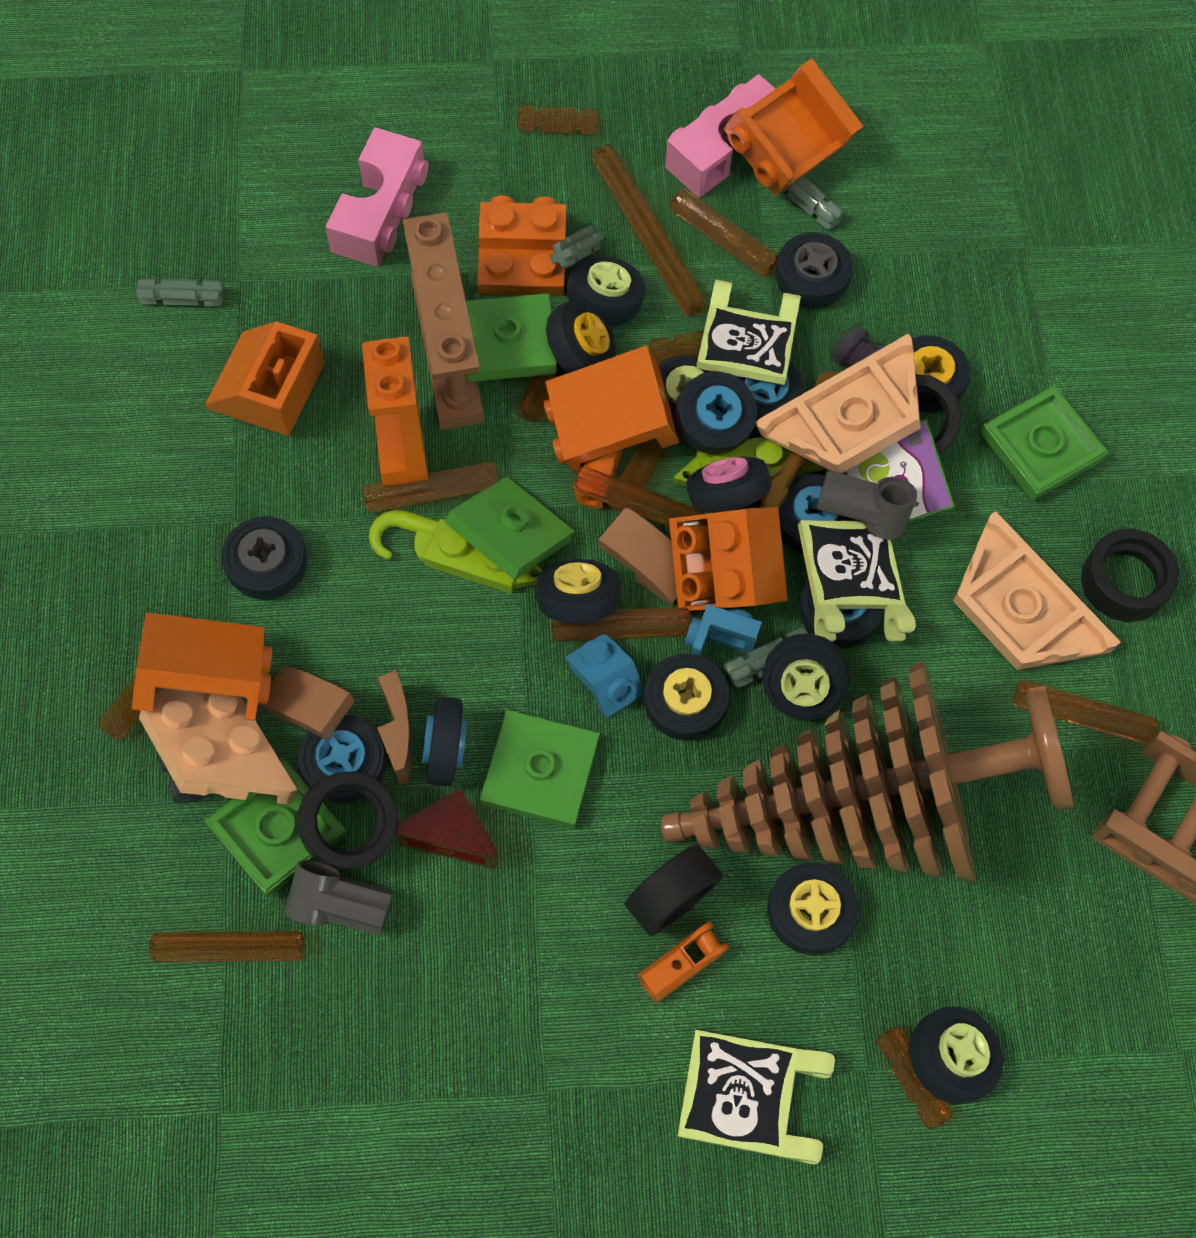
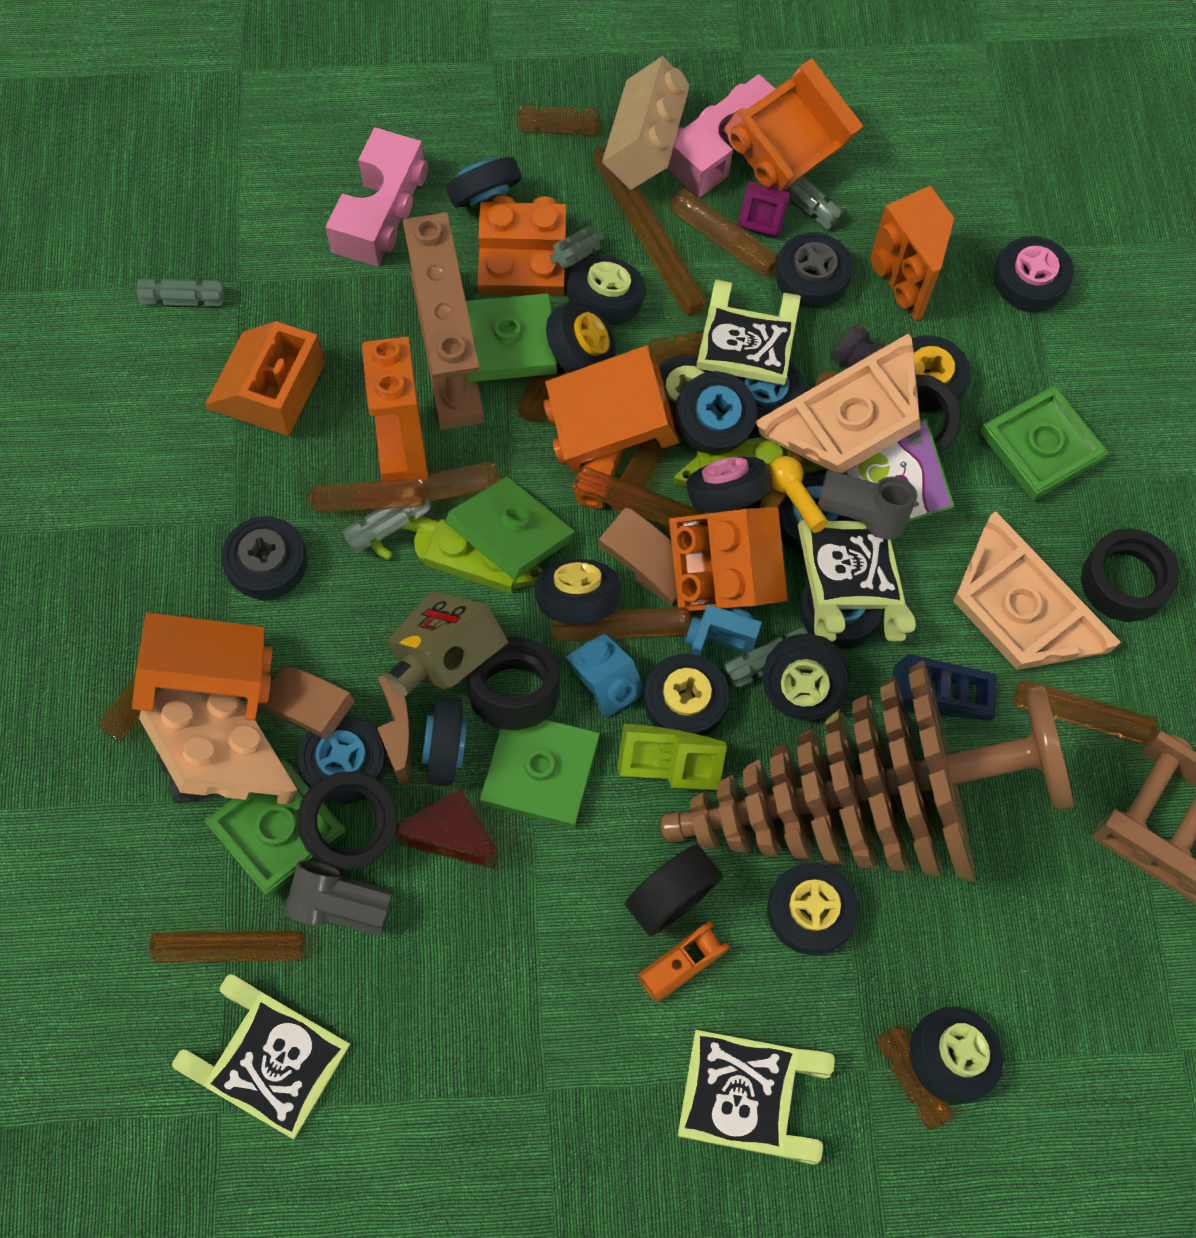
(272, 1062): none -> flag
(369, 495): none -> clear orange axle
(379, 525): none -> sand green axle
(442, 642): none -> olive torso
(483, 181): none -> black wheel
(522, 711): none -> black tyre
(646, 123): none -> tan brick
(671, 754): none -> lime slope
(763, 209): none -> magenta tile
(787, 478): none -> yellow bar
(912, 247): none -> orange slope
(944, 674): none -> dark blue slope
(1029, 258): none -> black wheel

